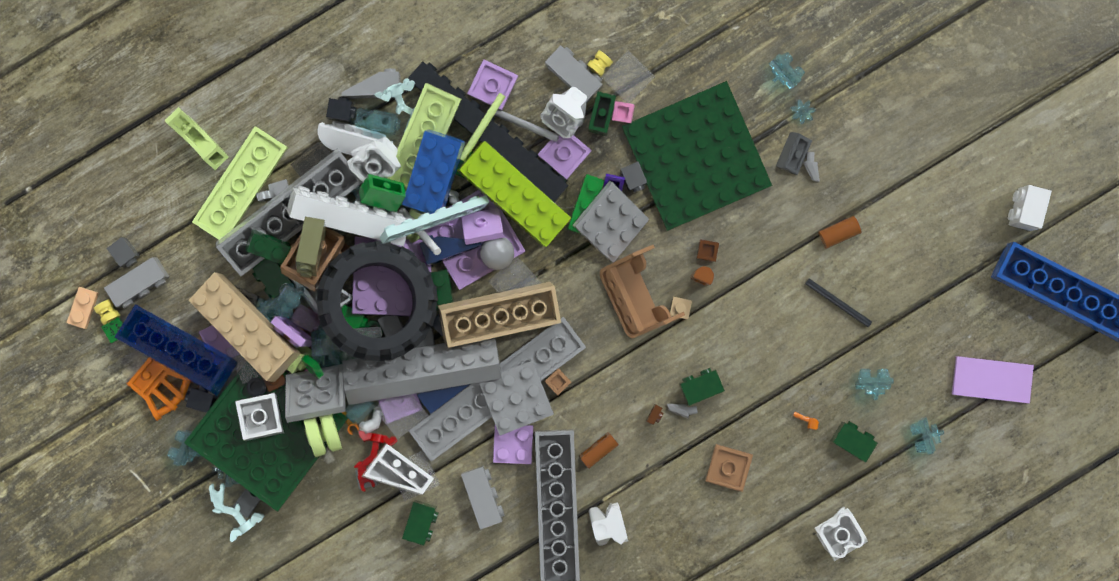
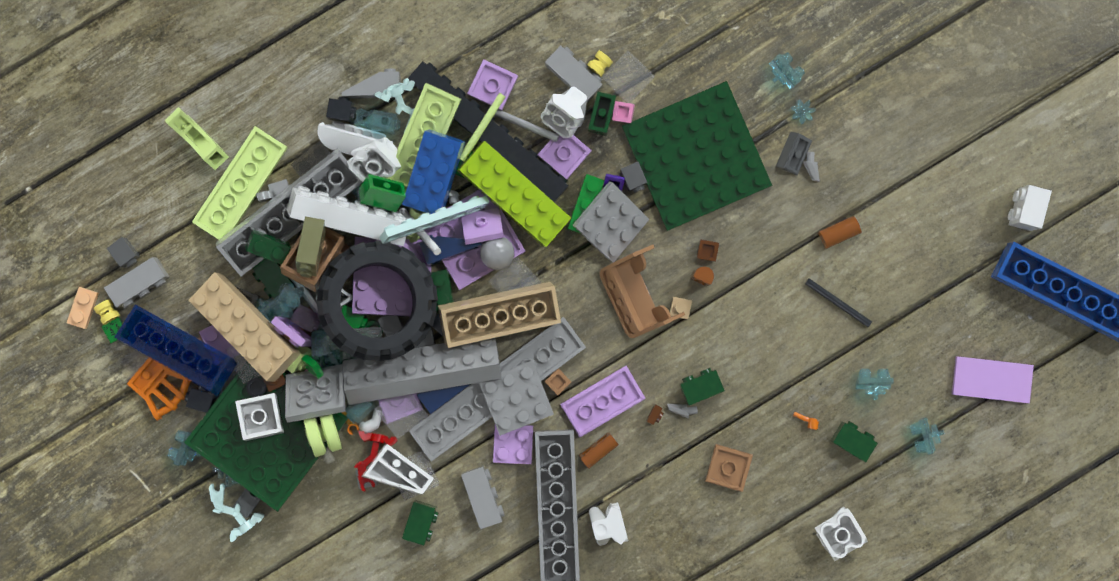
(602, 401): none -> lavender tile

